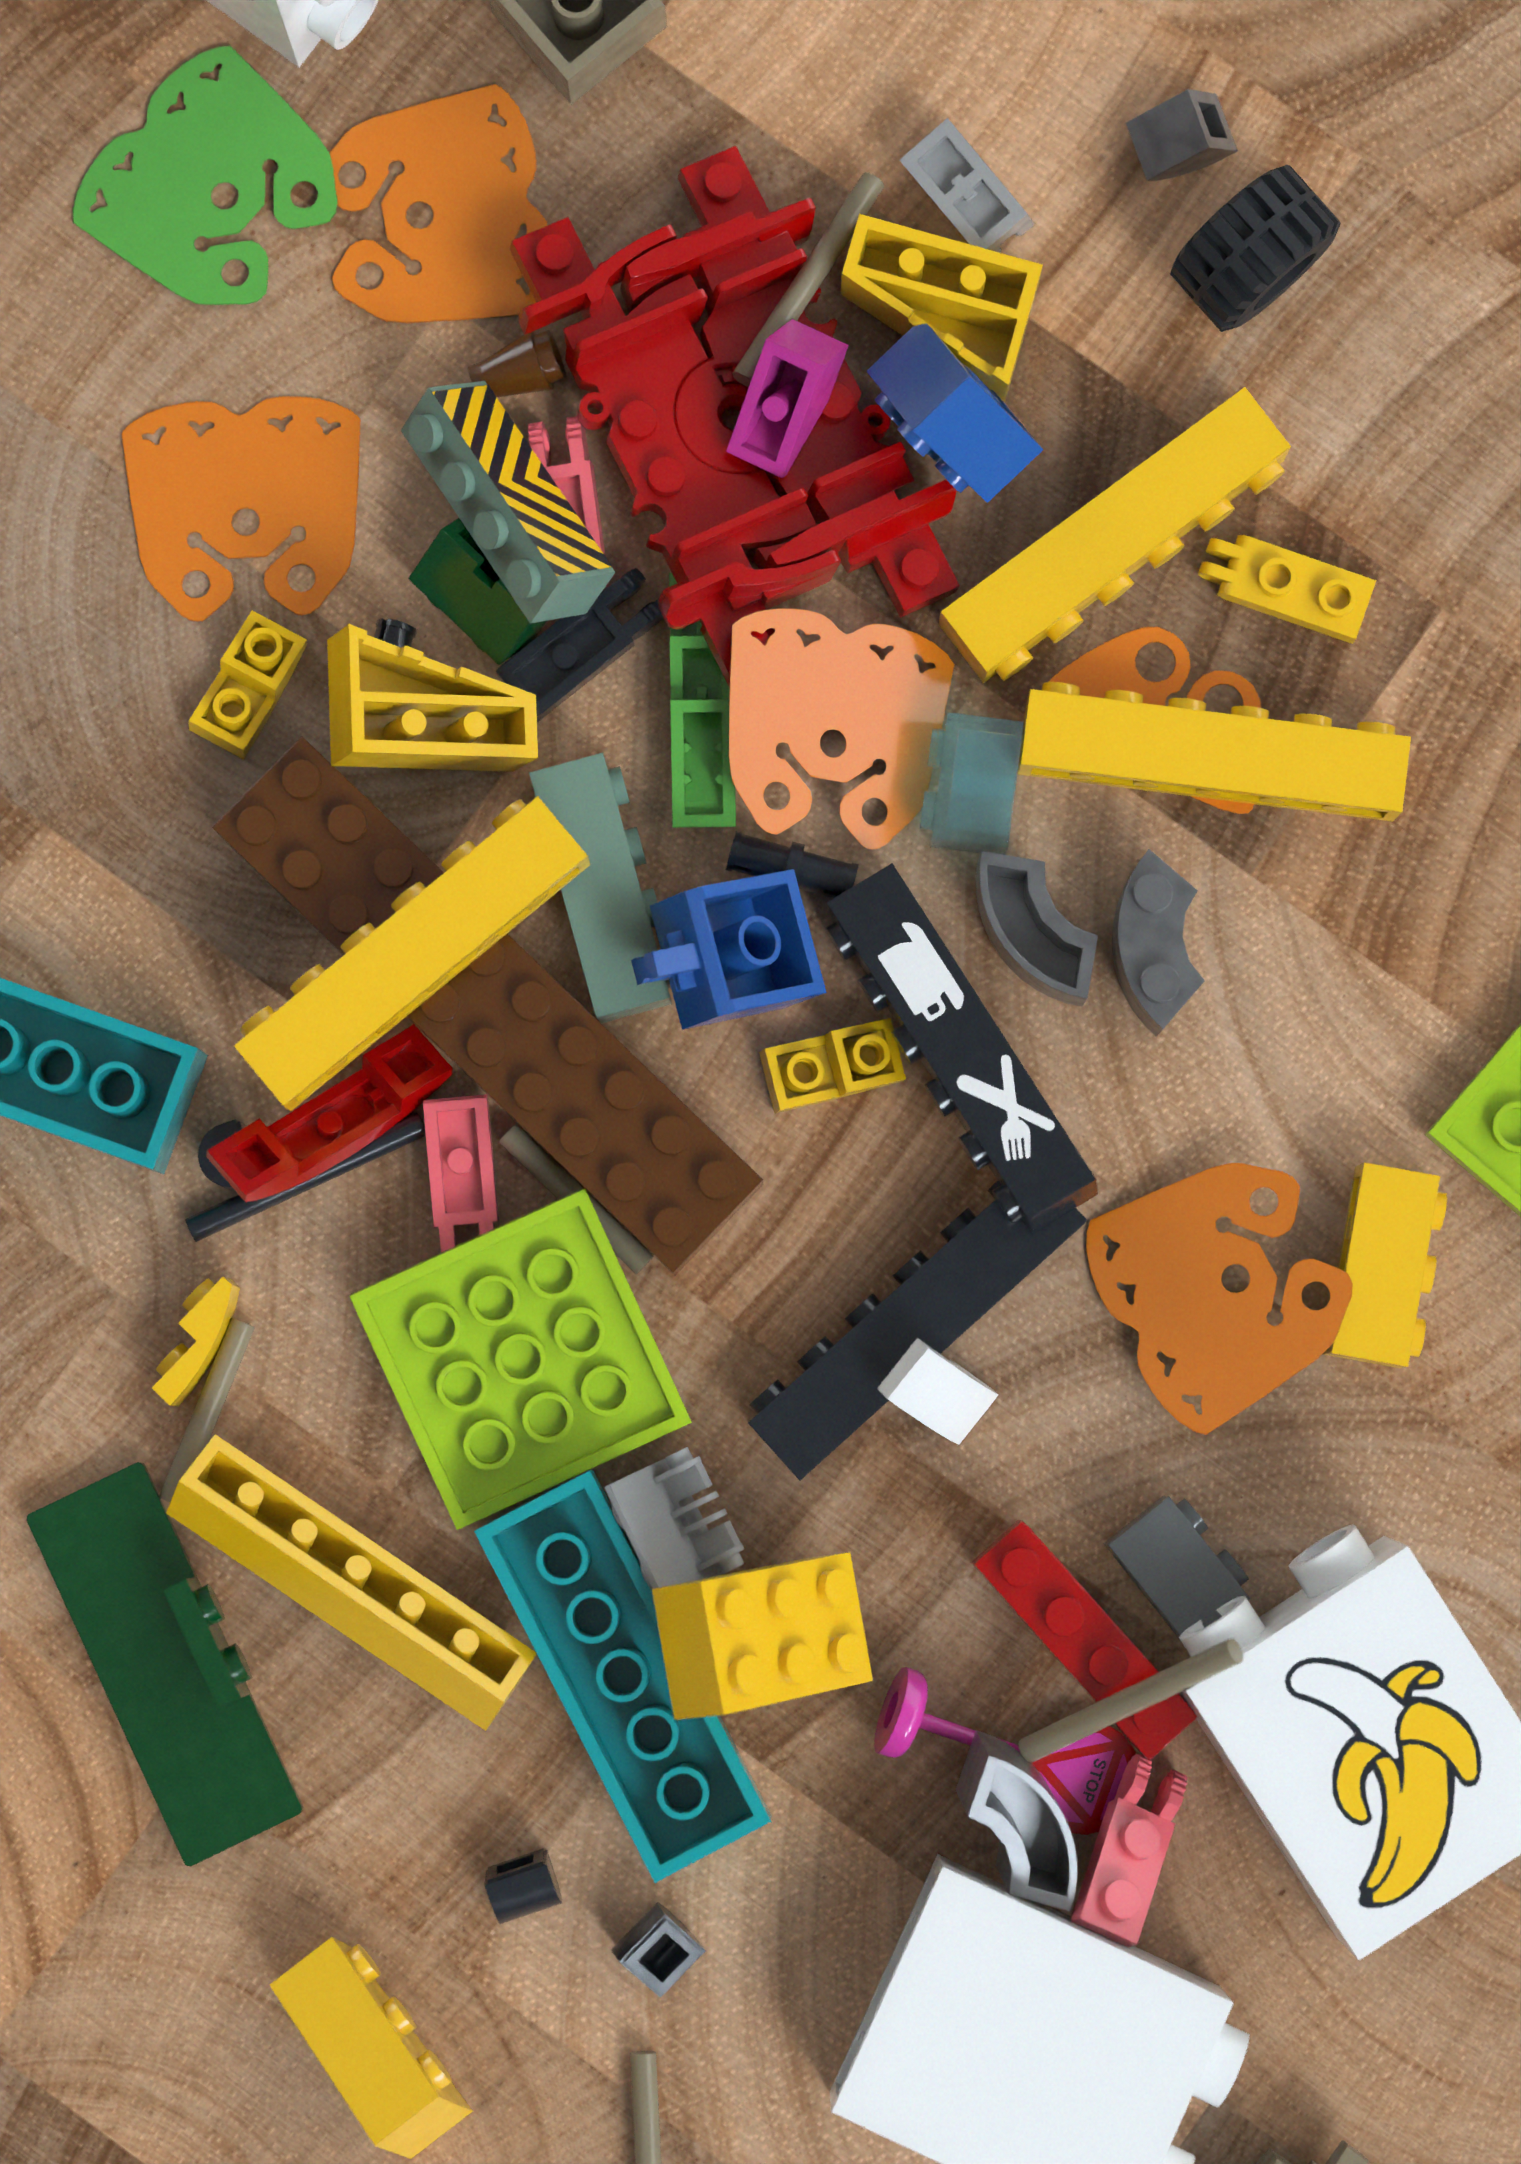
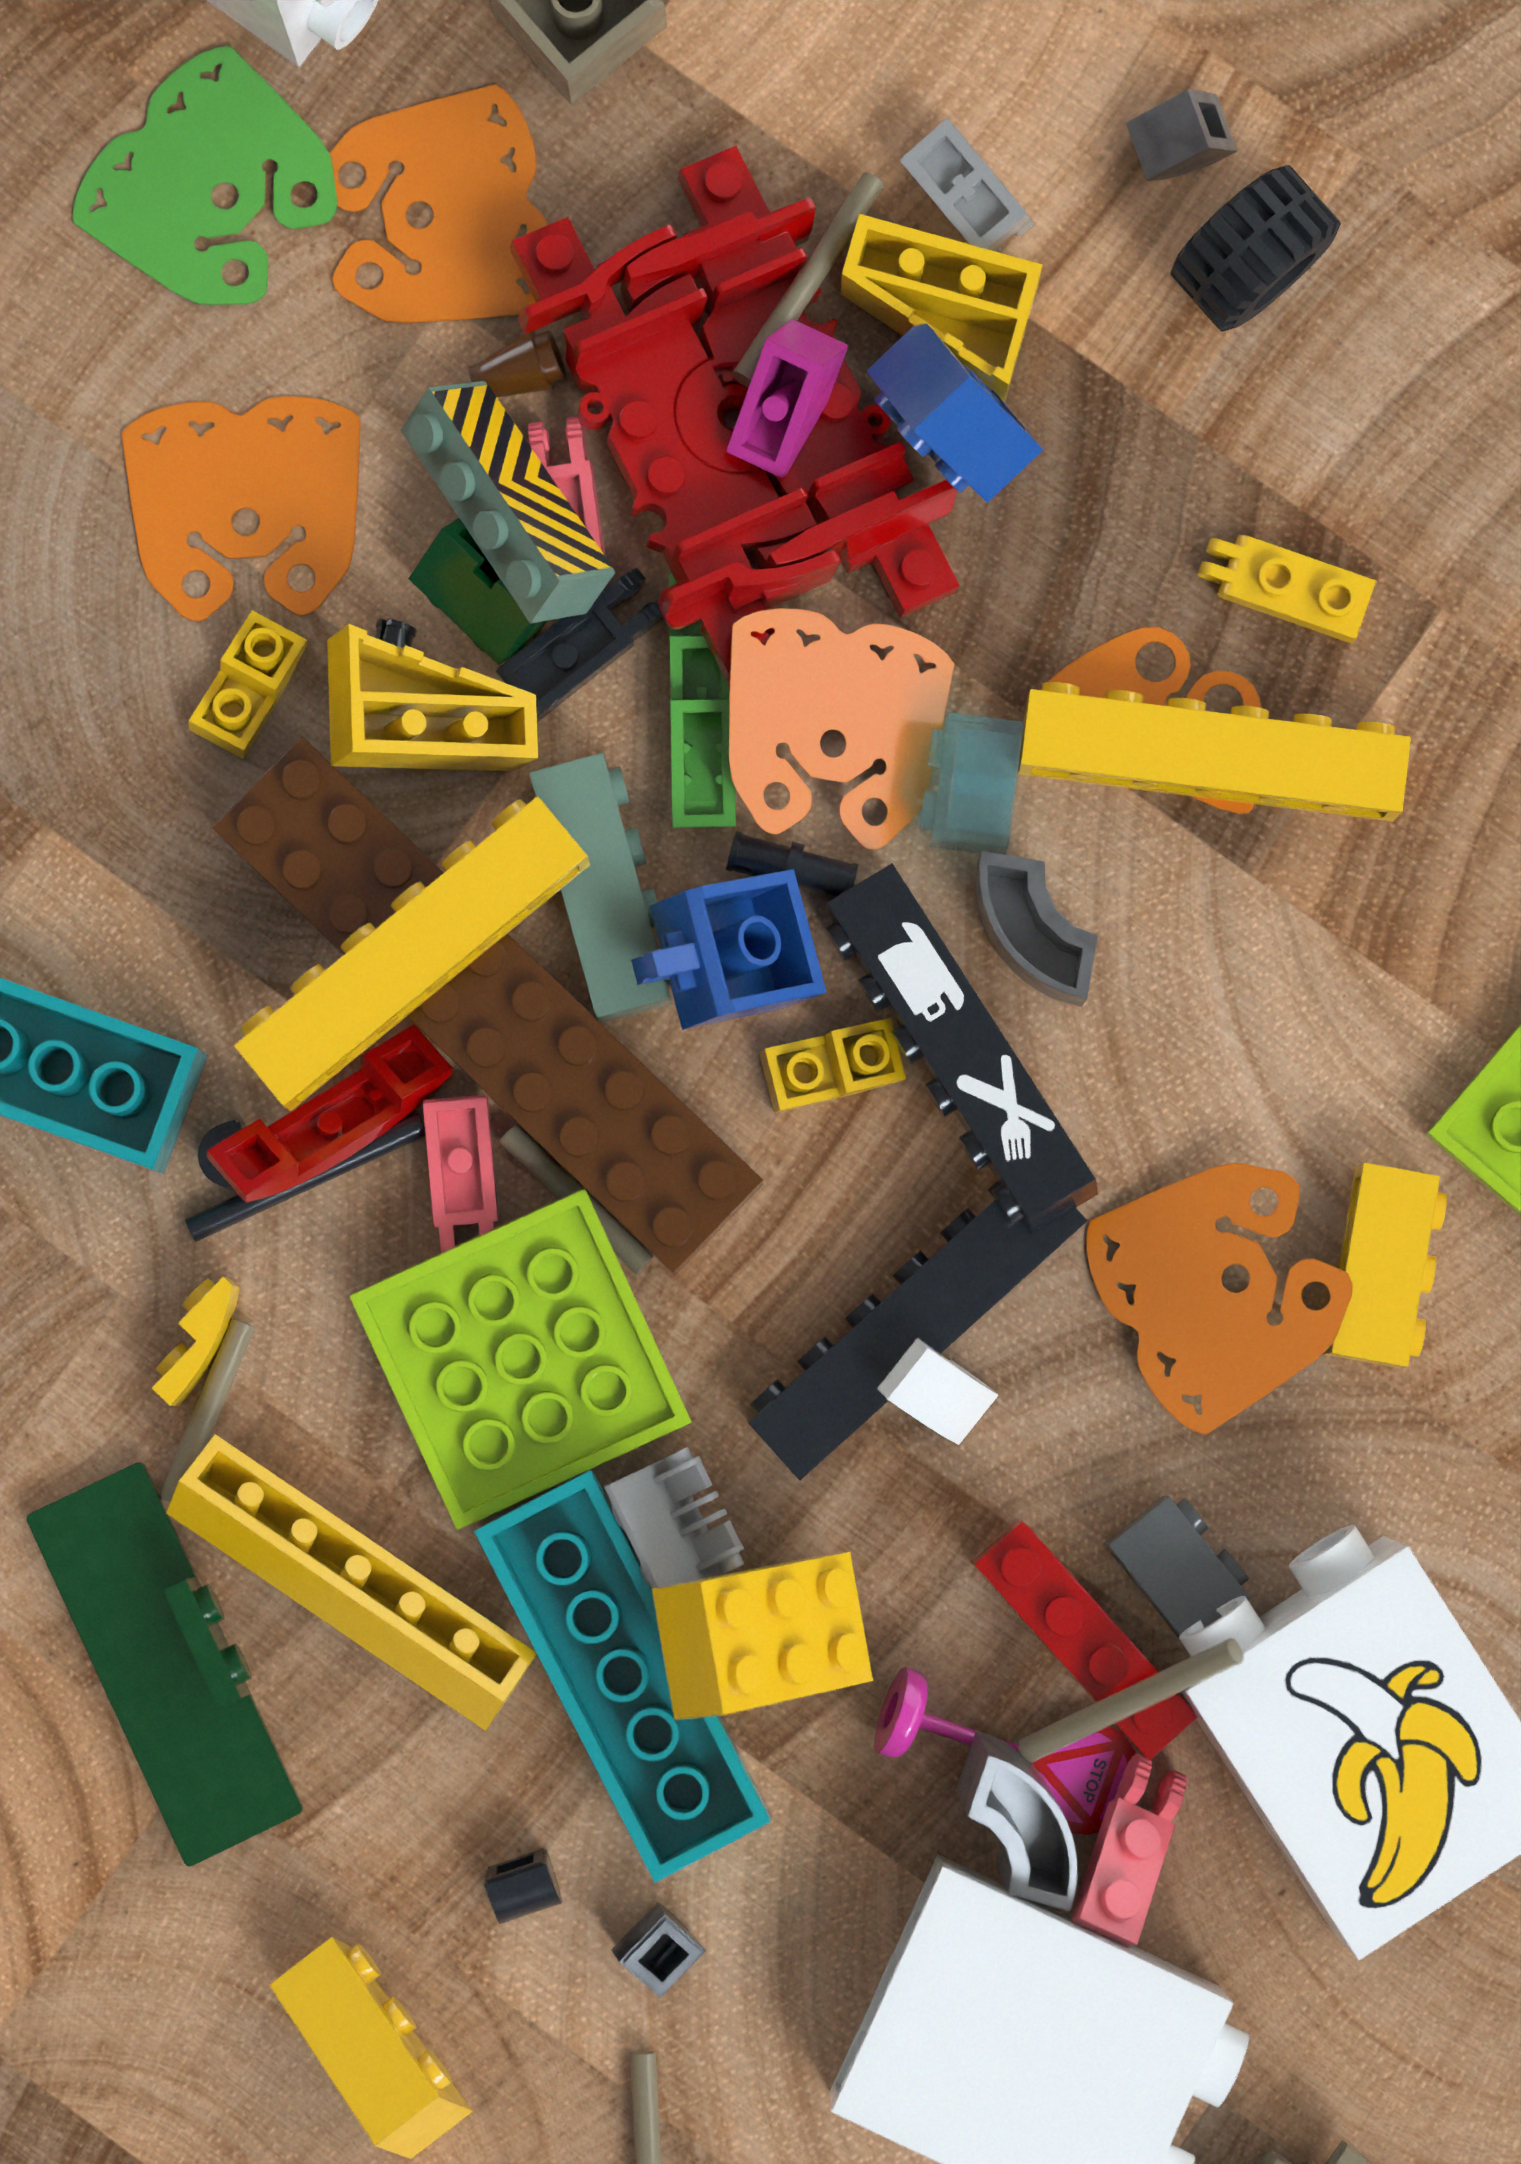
(1115, 536): yellow brick -> none
(1150, 943): flat silver brick -> none

